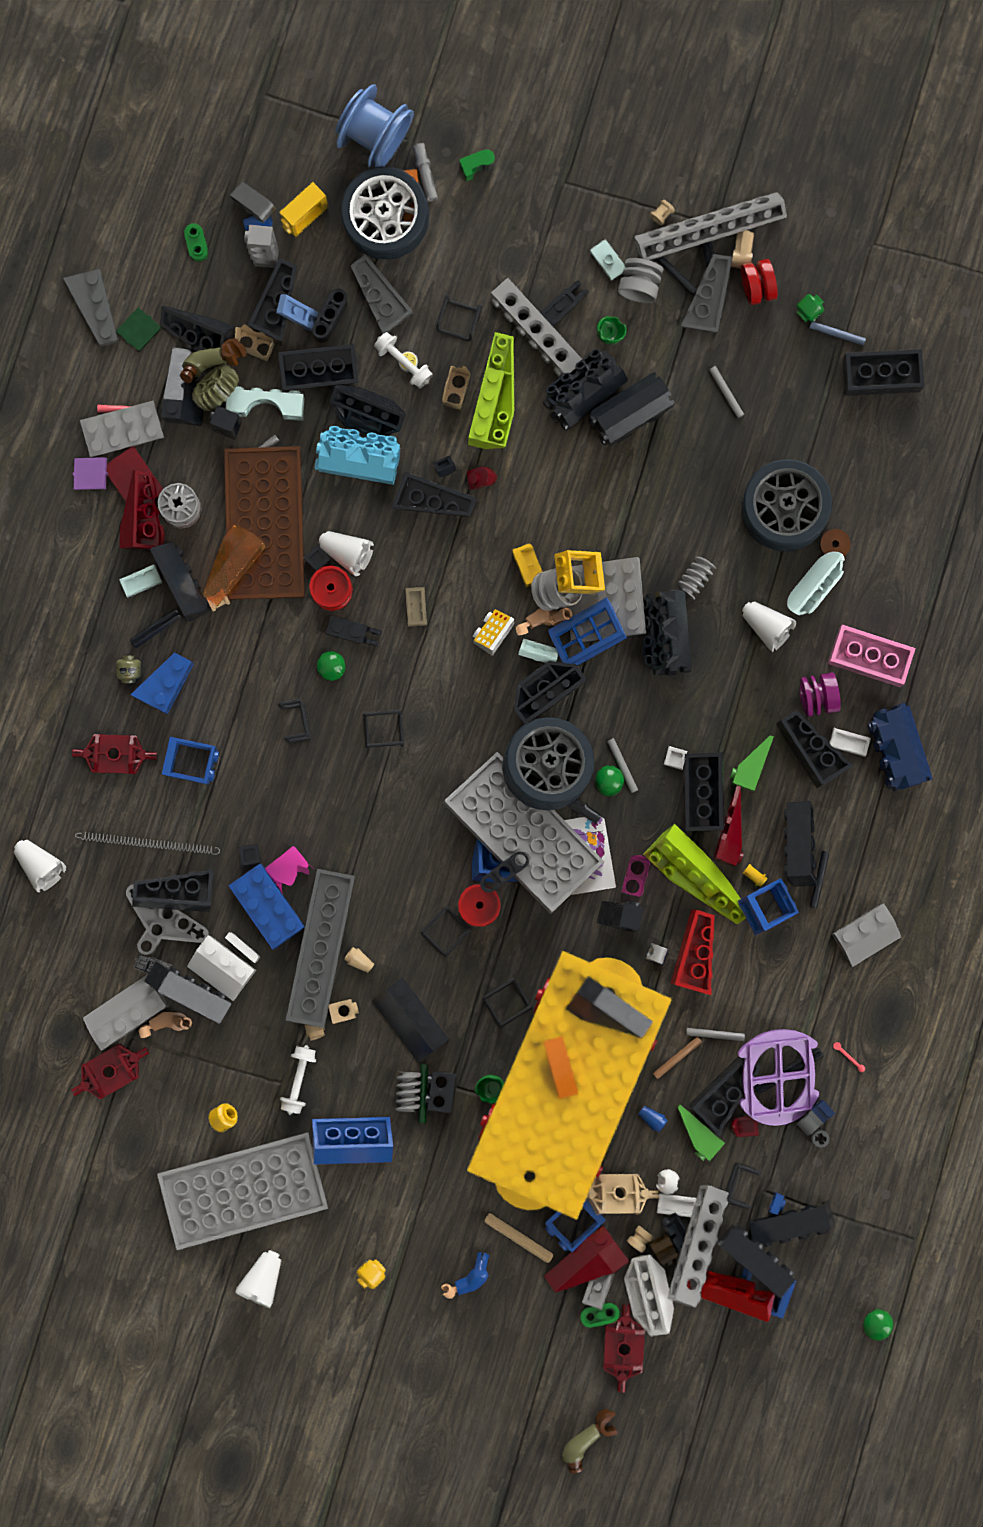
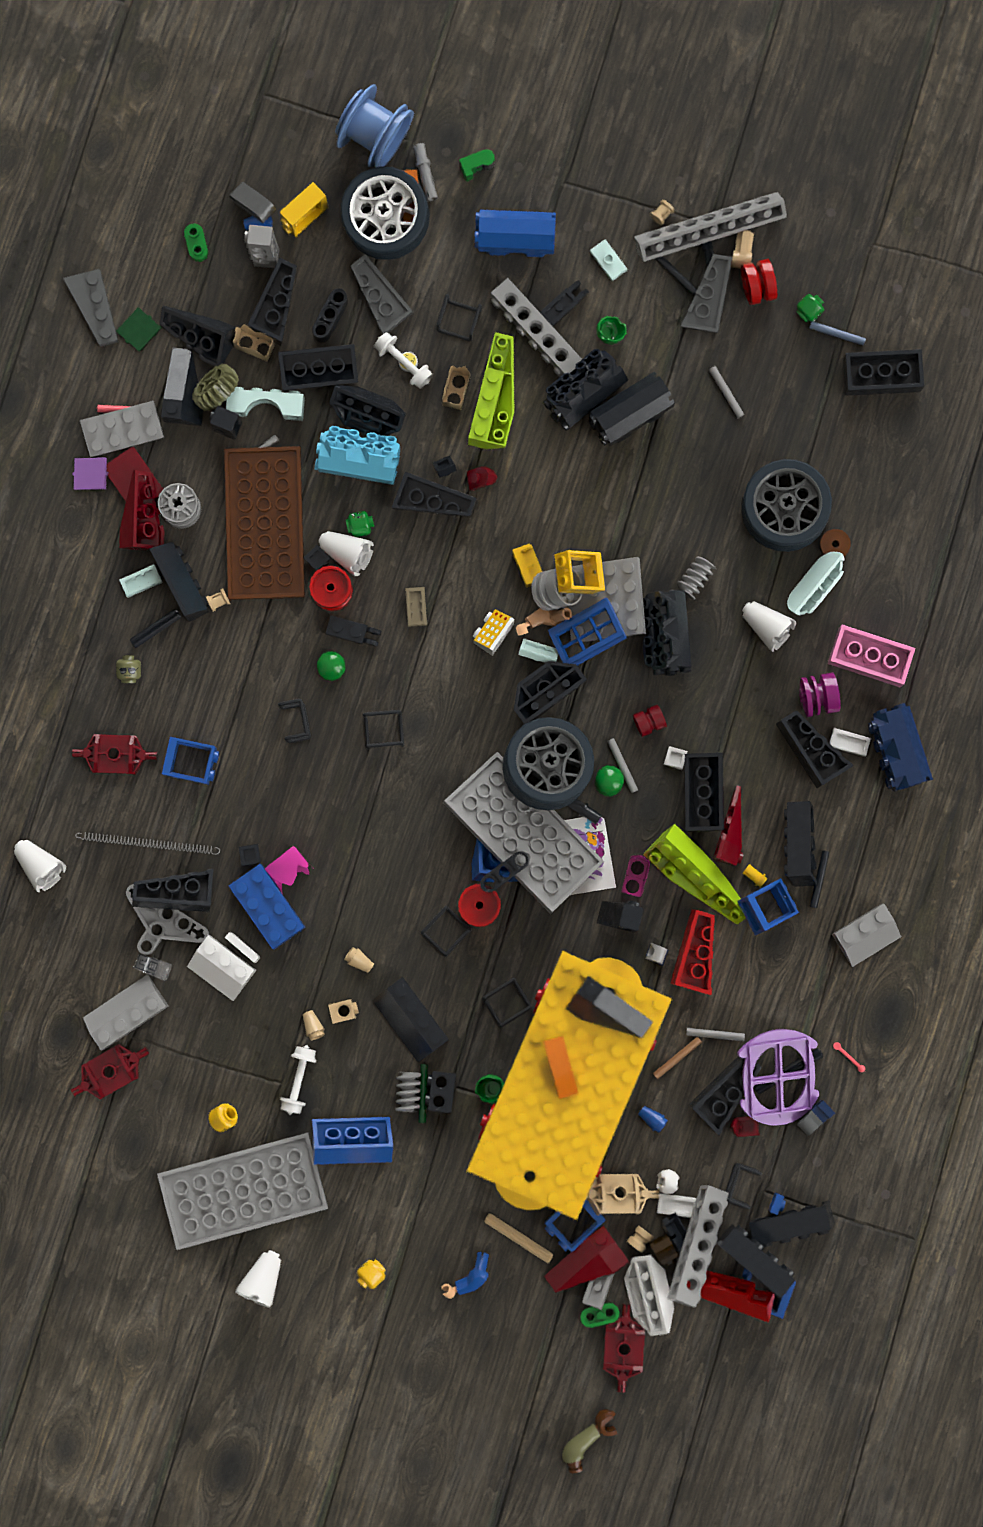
(164, 684): blue wedge -> none
(173, 1020): medium nougat arm -> none
(187, 992): wedge -> none
(207, 358): piece -> none
(233, 559): clear orange wedge -> none
(297, 312): medium blue plate -> none
(320, 948): dark grey plate -> none
(359, 524): none -> green head
(515, 232): none -> blue brick
(640, 280): light grey wheel -> none
(650, 720): none -> dark red wheel
(701, 1137): bright green slope -> none
(750, 769): bright green slope -> none
(816, 1142): dark grey bush -> none
(878, 1324): green hair -> none

